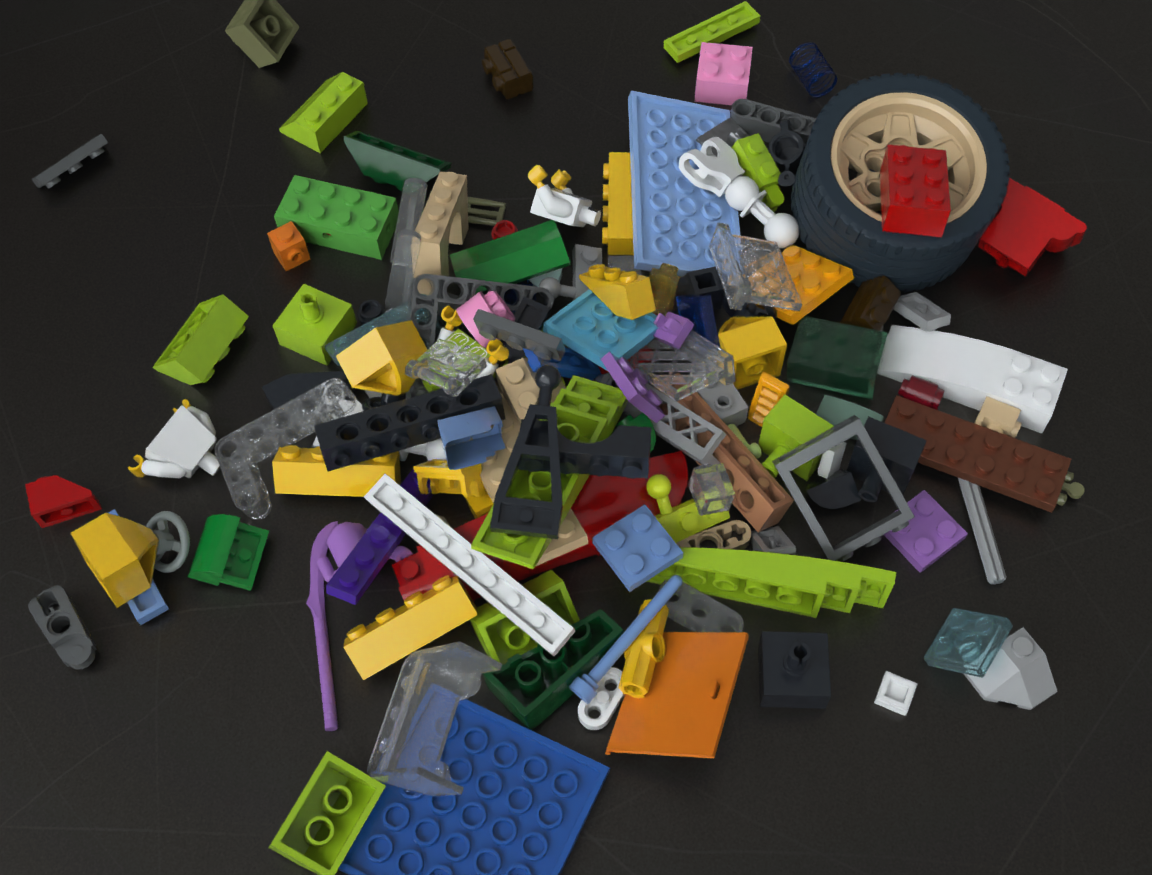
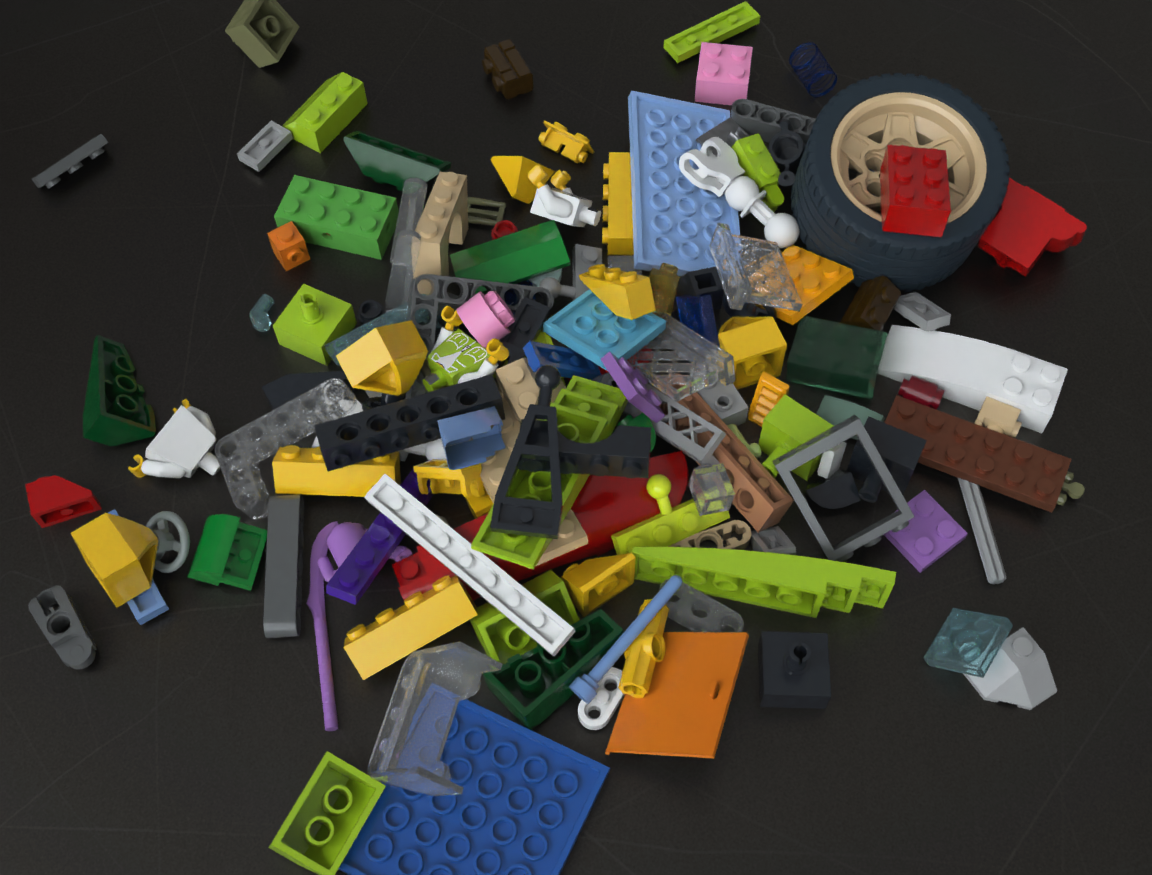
(114, 400): none -> dark green wedge
(202, 341): lime slope -> none
(258, 314): none -> clear light blue arm
(265, 146): none -> light grey plate
(284, 566): none -> dark grey beam
(450, 360): clear plate -> none
(514, 174): none -> yellow slope
(519, 335): dark grey plate -> none
(575, 145): none -> yellow hinge
(598, 580): none -> yellow slope
(637, 548): medium blue plate -> none
(672, 329): medium lavender tile -> none
(895, 693): white tile -> none

